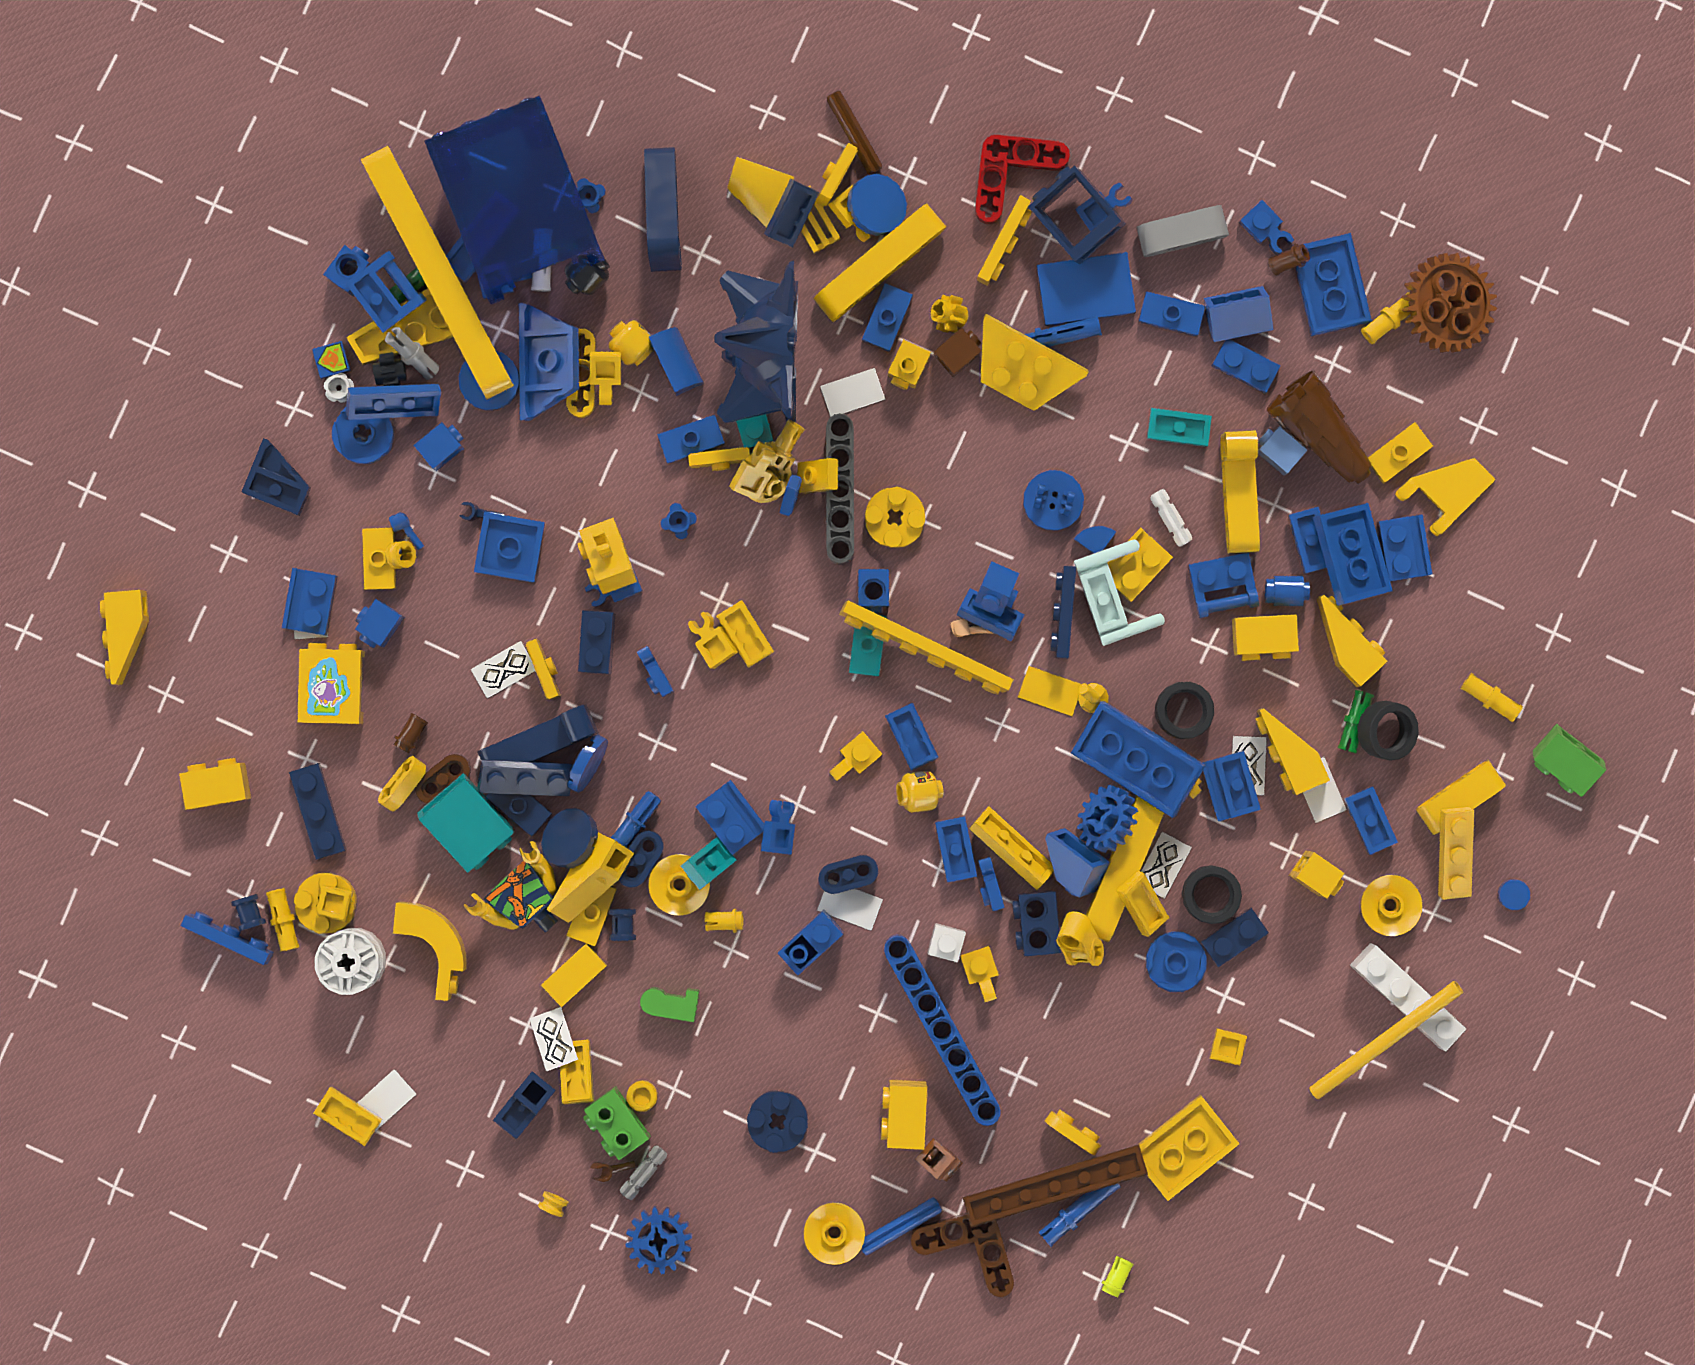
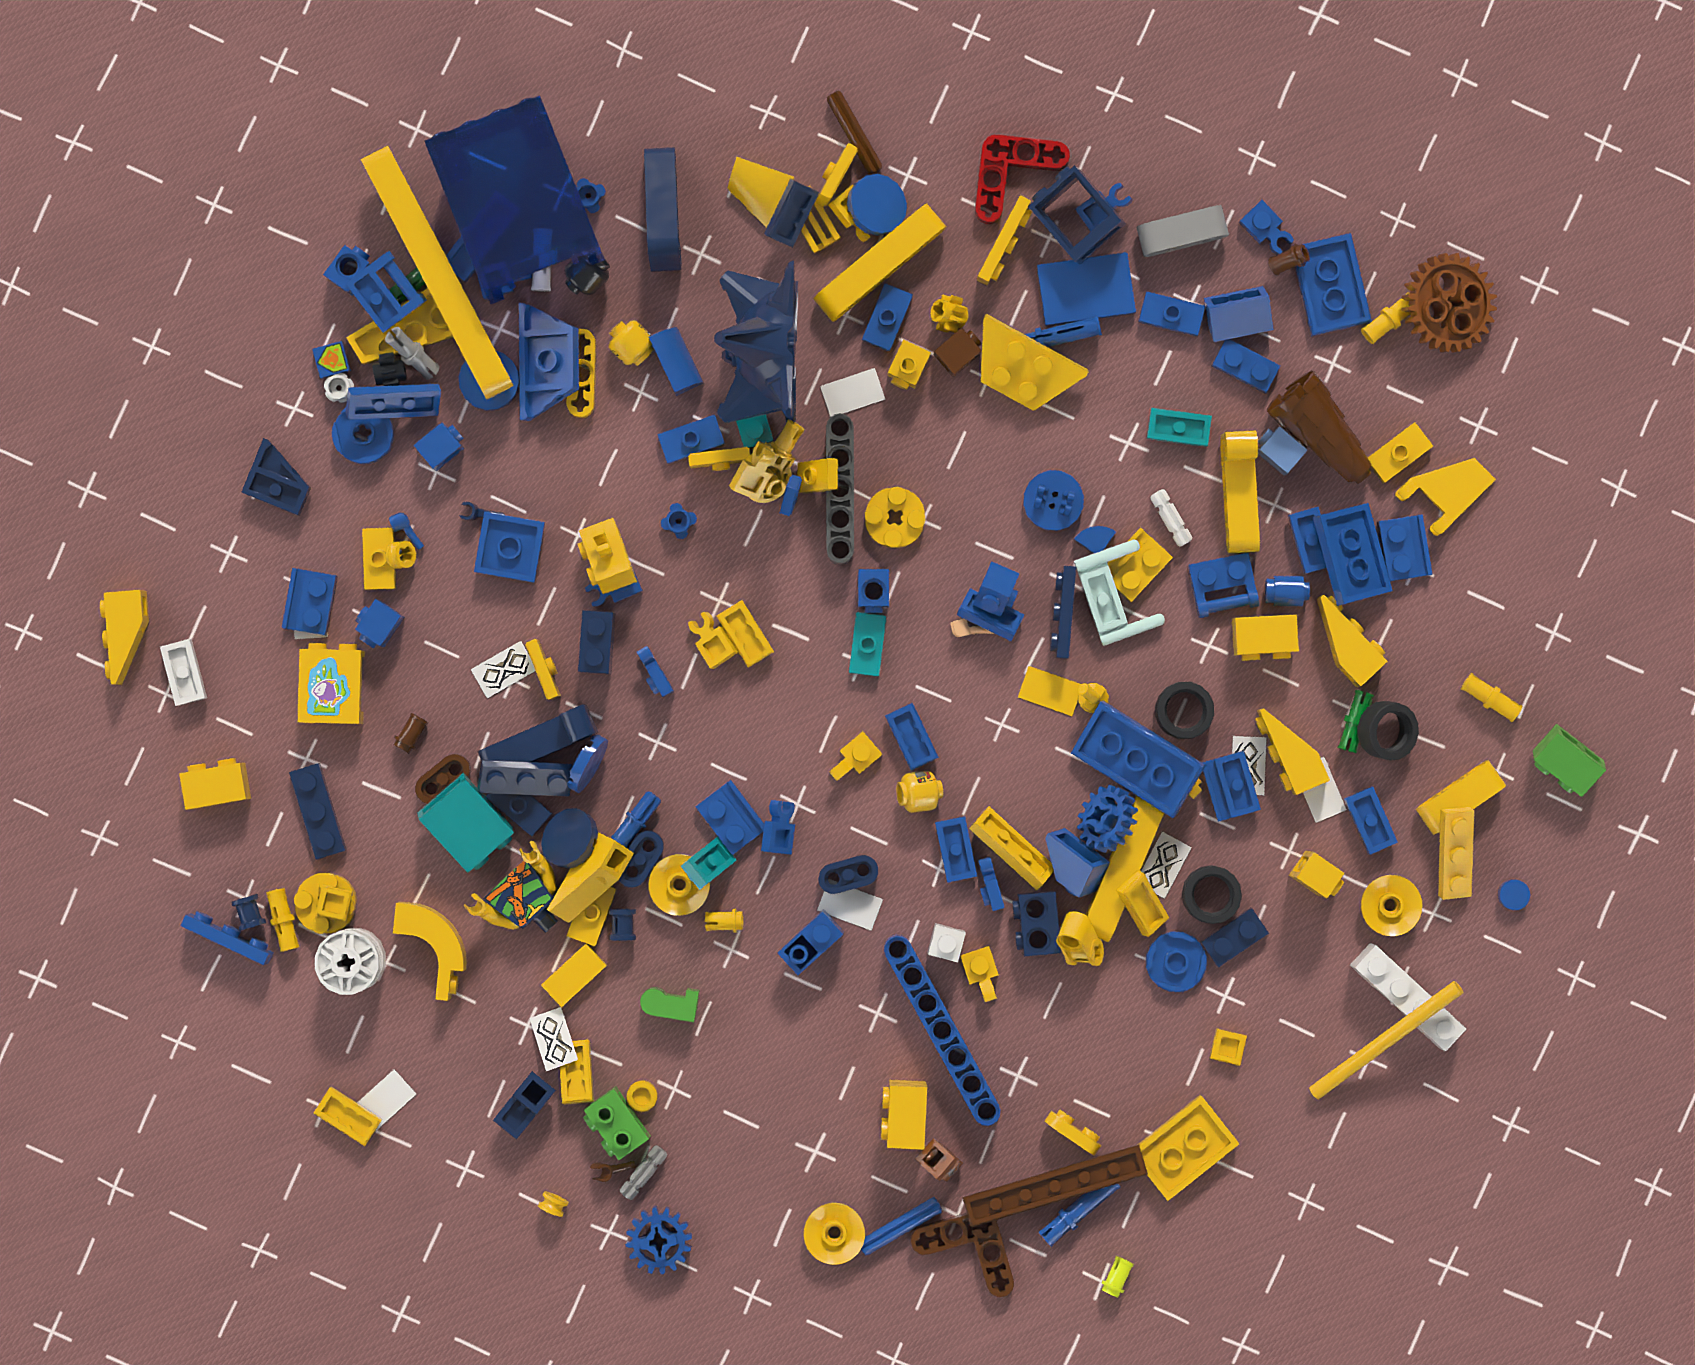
(183, 672): none -> white plate
(402, 783): yellow beam -> none
(605, 372): yellow plate -> none
(780, 1103): dark blue plate -> none
(913, 642): yellow plate -> none

